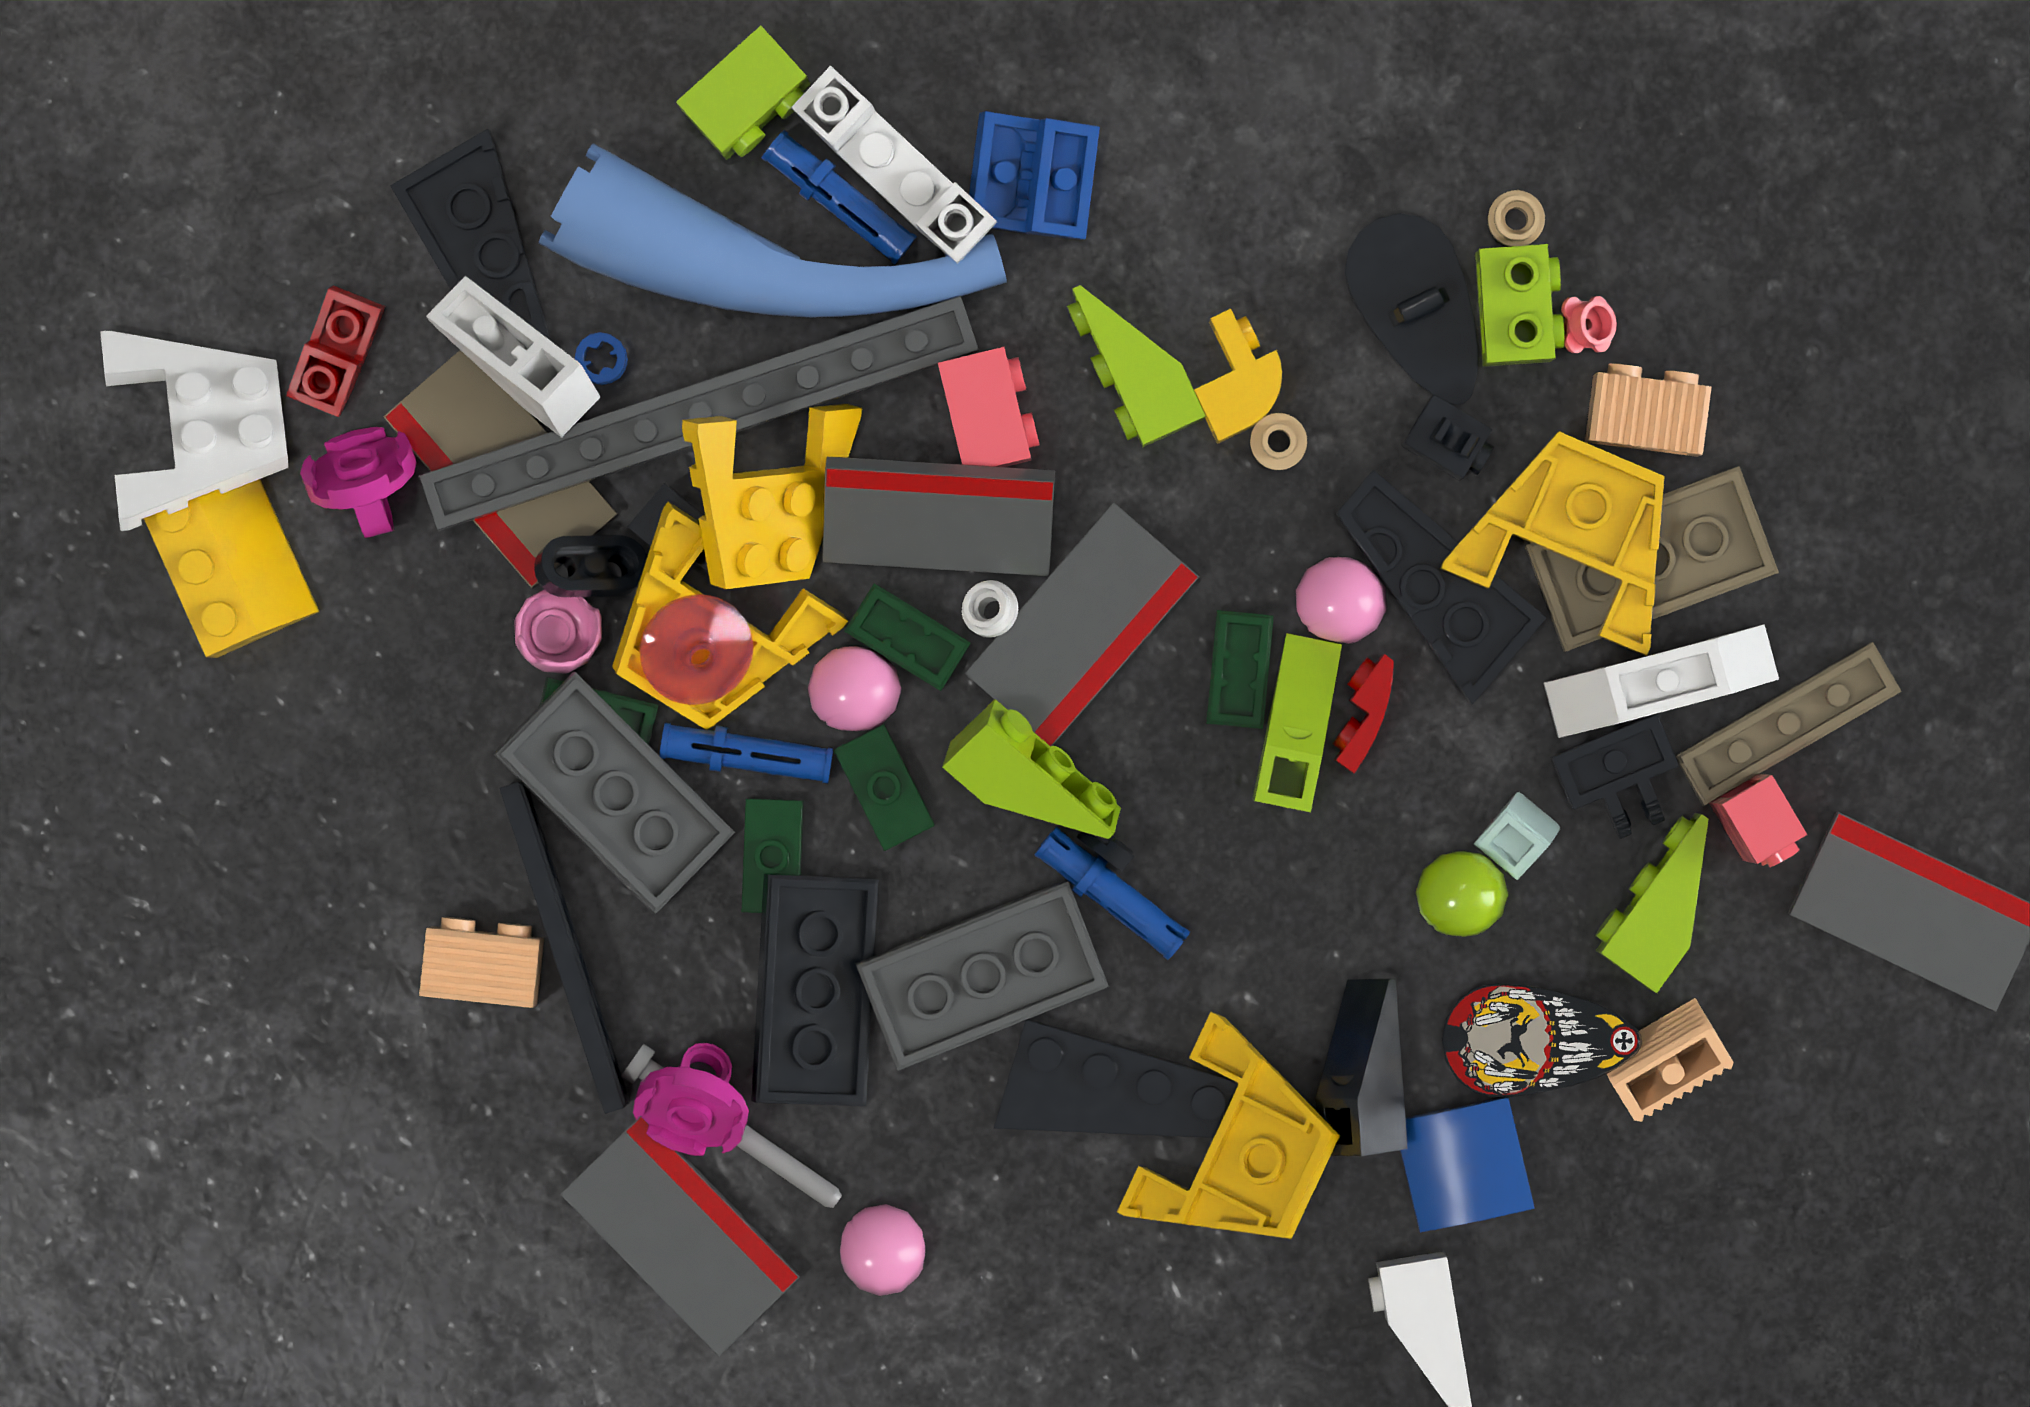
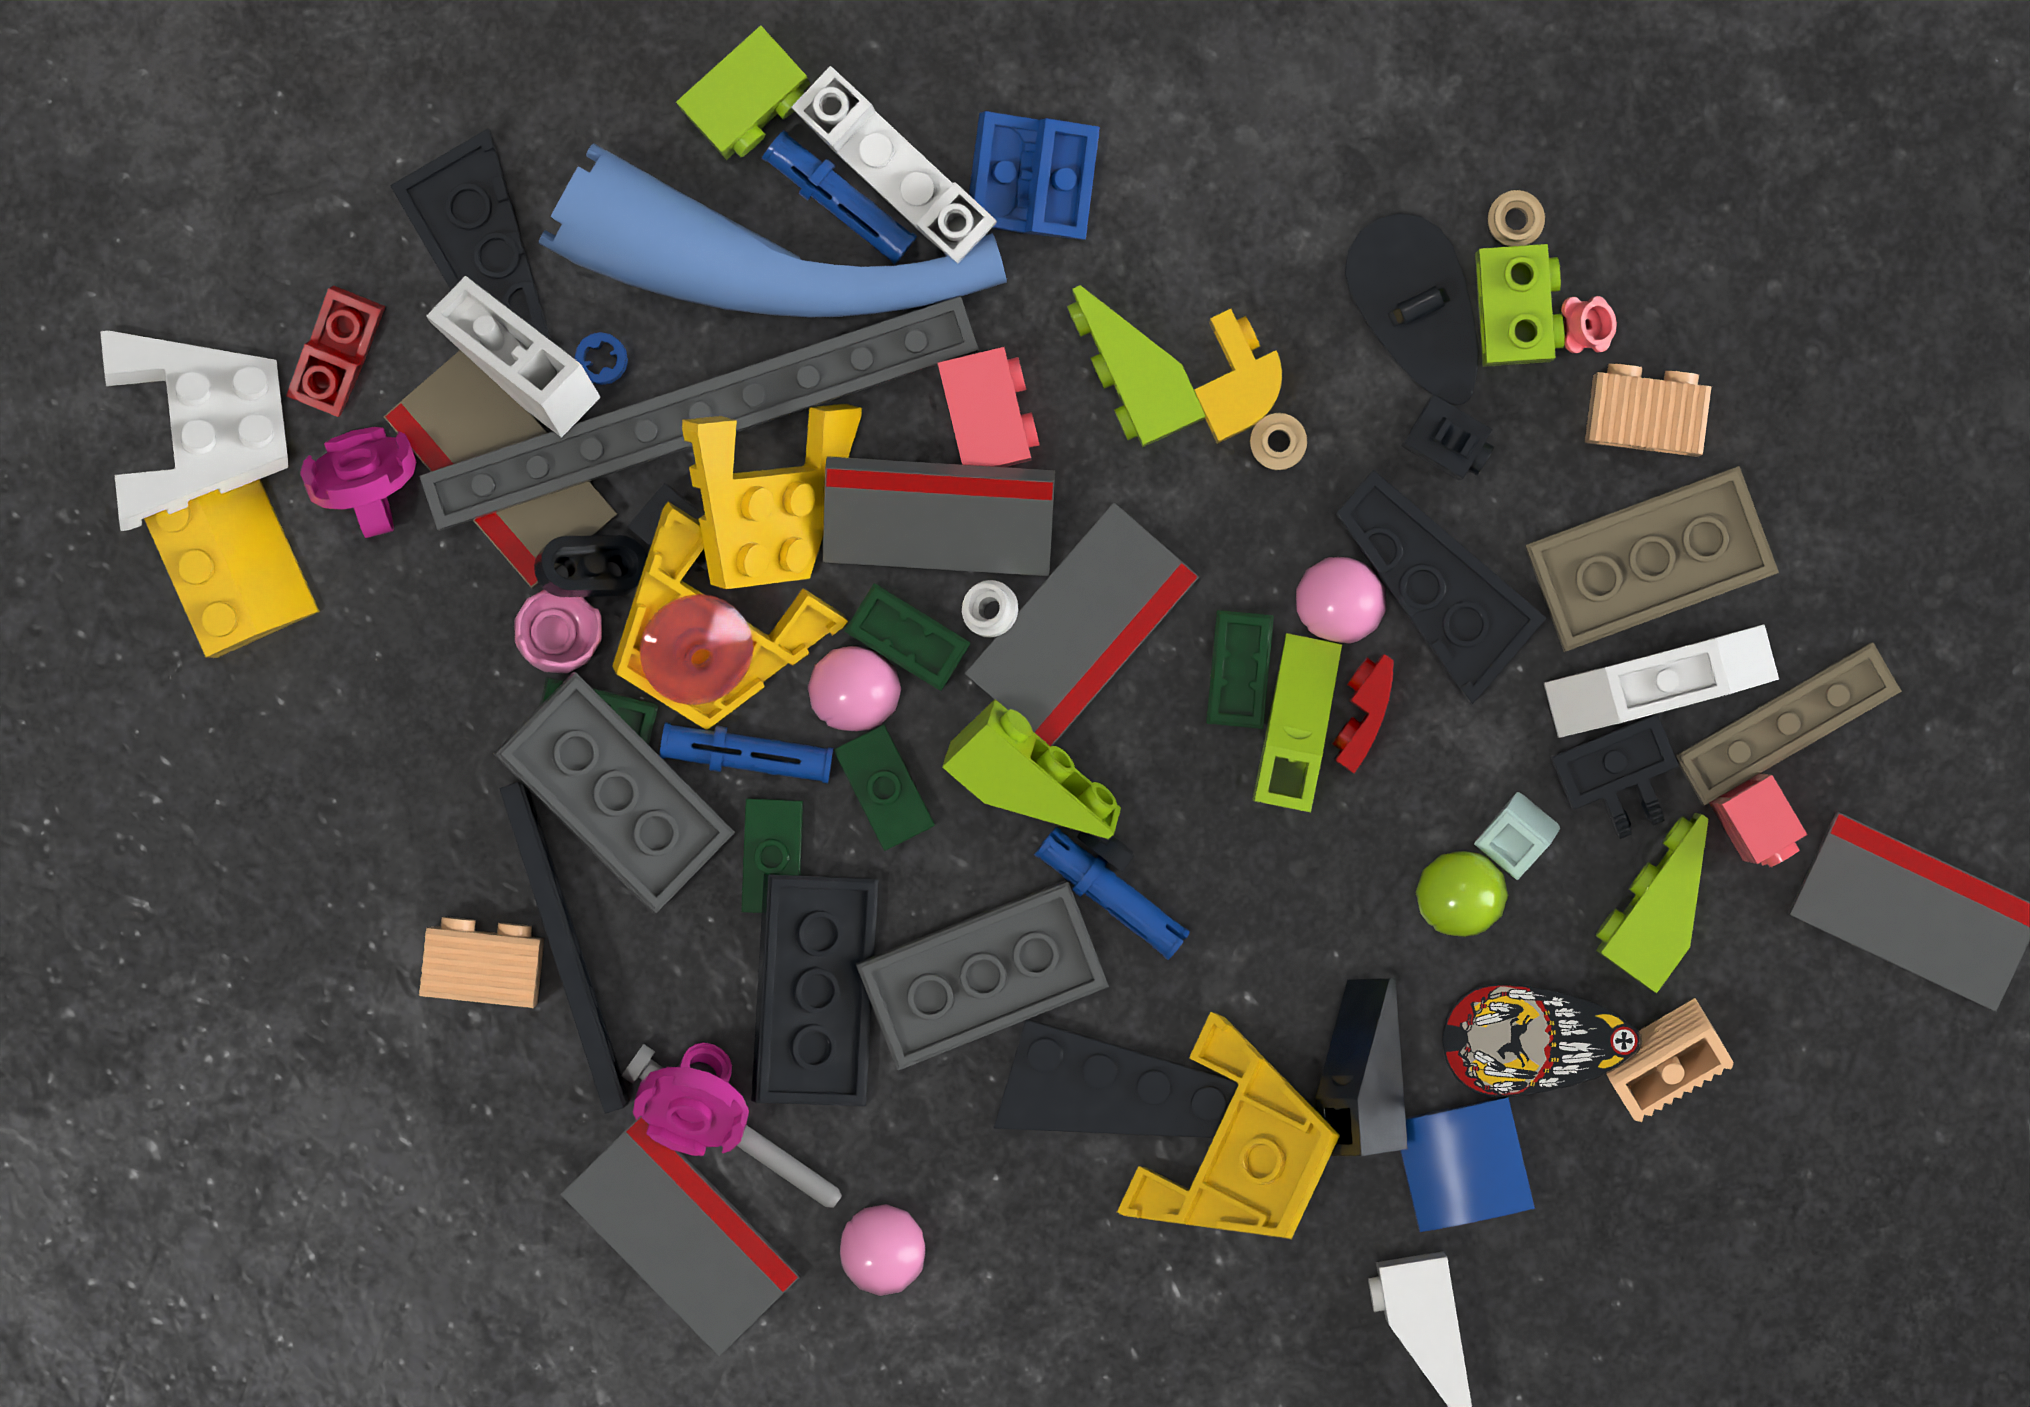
(1585, 510): yellow wing -> none

